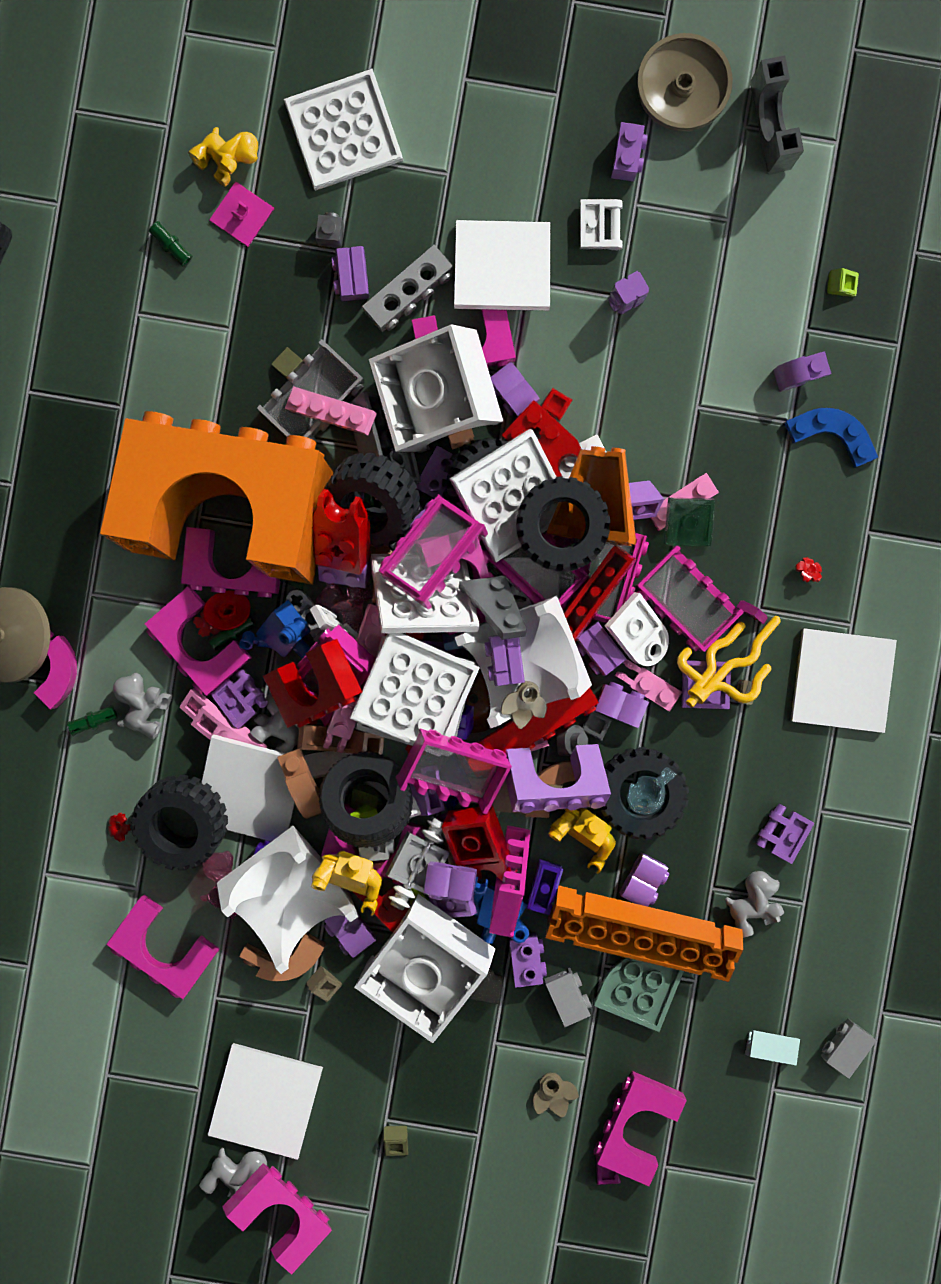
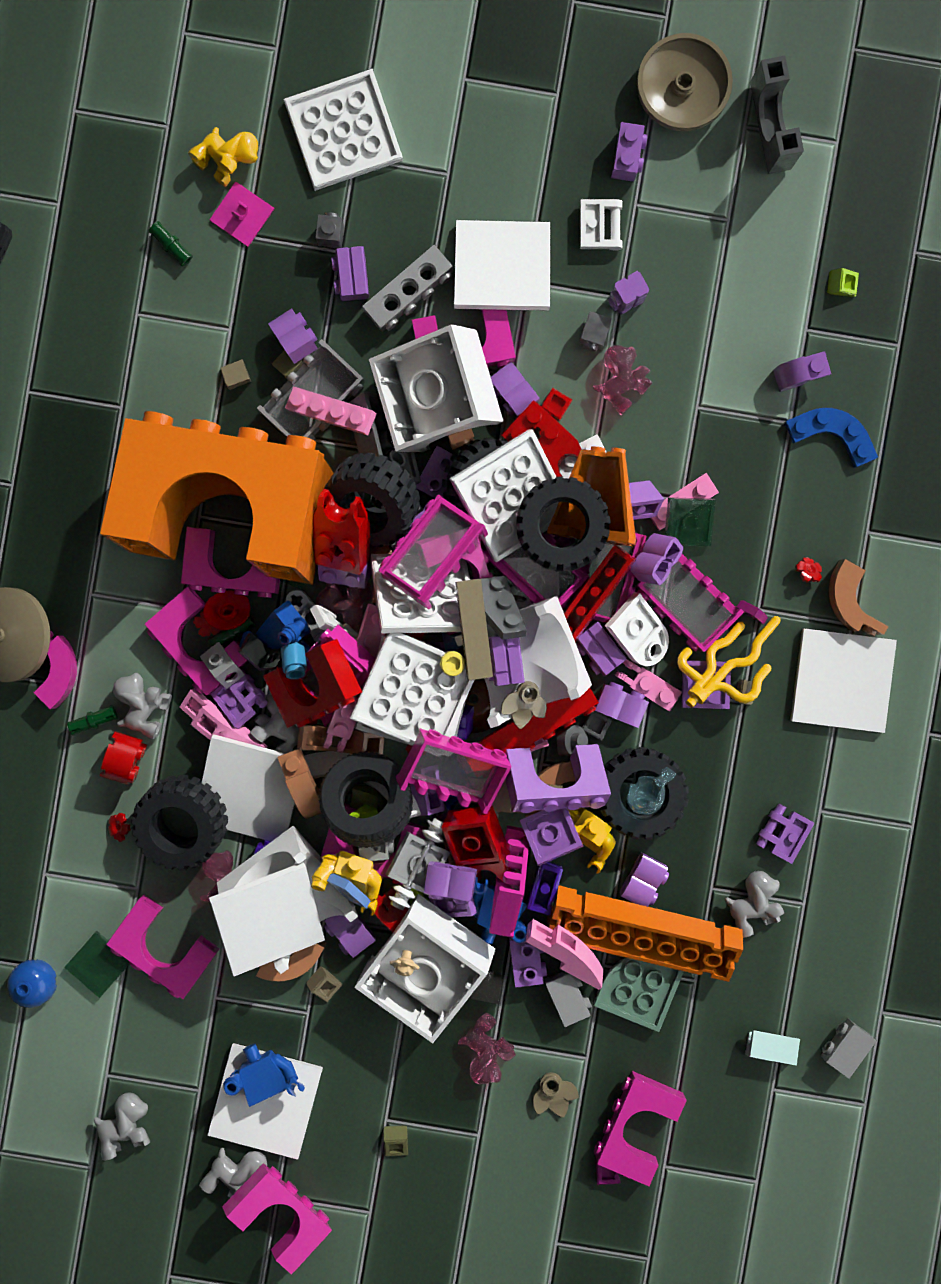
(31, 983): none -> blue cylinder
(96, 965): none -> clear green tile
(122, 757): none -> red brick
(128, 1110): none -> light grey animal
(221, 665): none -> light grey bracket
(235, 374): none -> dark tan slope
(259, 654): none -> pearl dark grey bracket
(262, 1076): none -> blue torso
(267, 918): none -> white tile
(293, 336): none -> medium lavender brick
(294, 660): none -> dark azure brick
(348, 890): none -> medium blue tile
(404, 965): none -> tan plant
(452, 663): none -> light yellow tile
(474, 629): none -> dark tan tile
(484, 1067): none -> clear pink animal
(551, 834): none -> medium lavender plate
(570, 950): none -> bright pink slope
(595, 331): none -> flat silver brick
(619, 363): none -> clear pink animal
(657, 559): none -> medium lavender brick
(844, 602): none -> nougat arch

